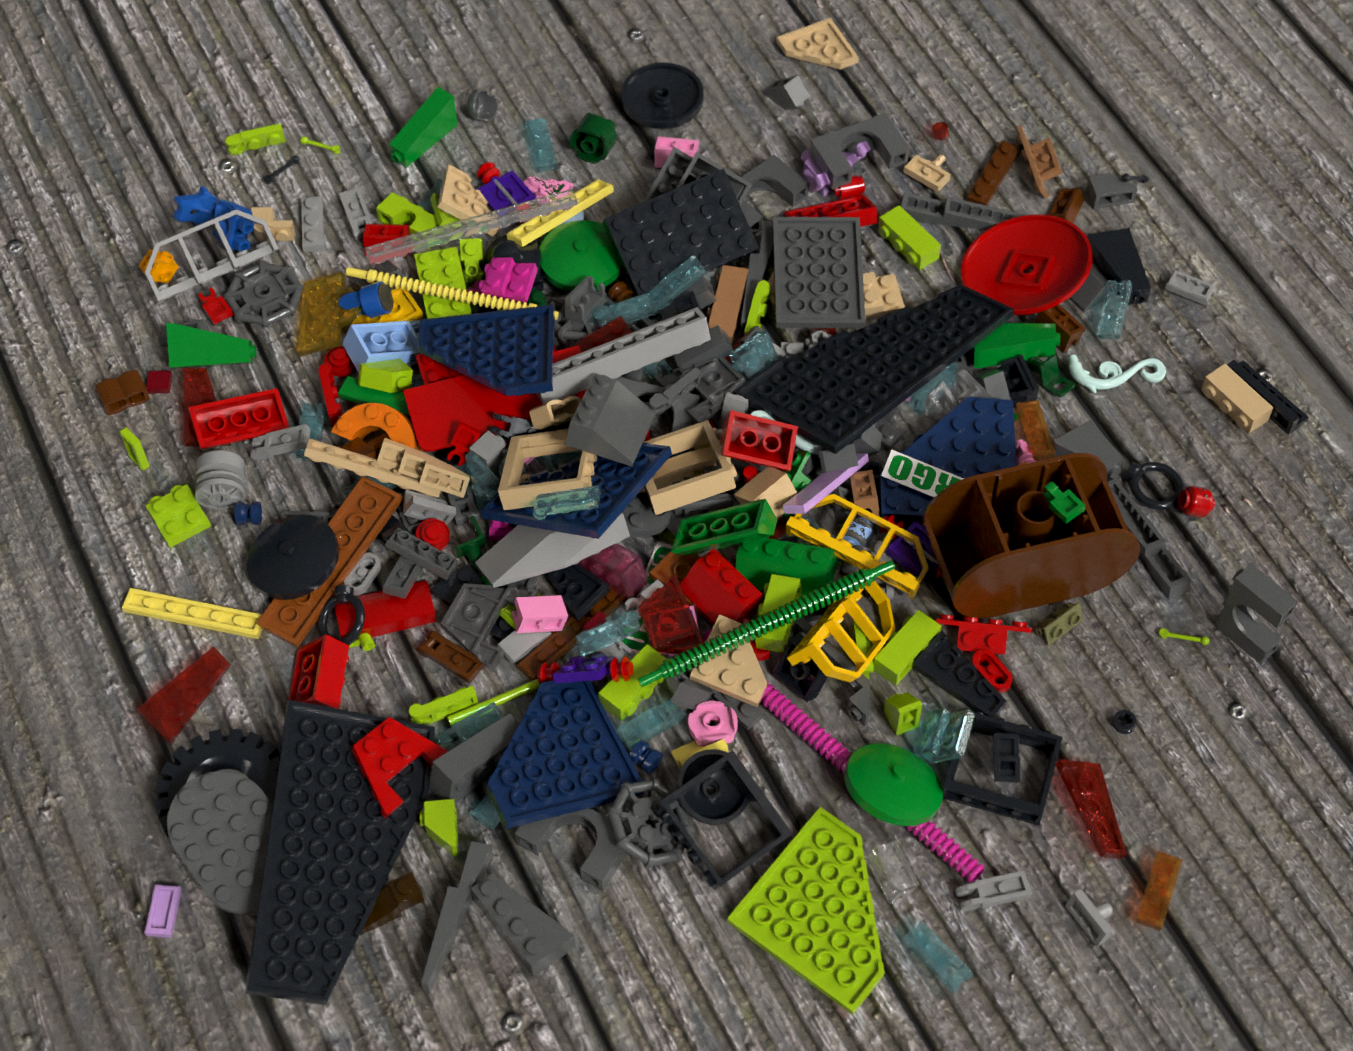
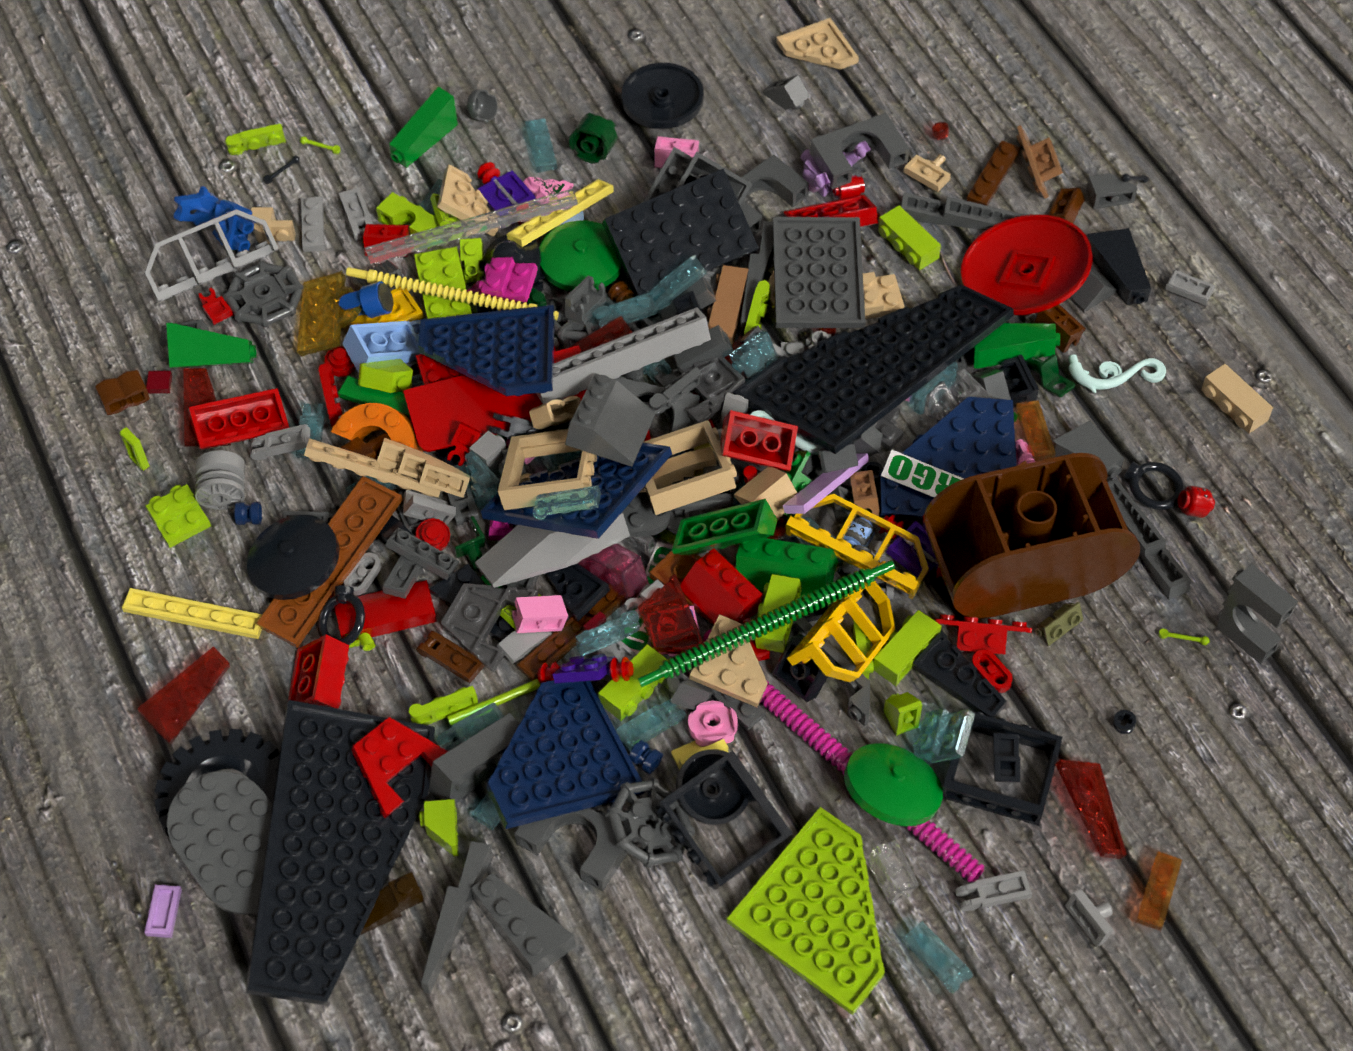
(163, 266): light orange brick -> none
(1065, 504): green plate -> none
(1114, 309): clear light blue plate -> none
(1284, 412): black fence -> none

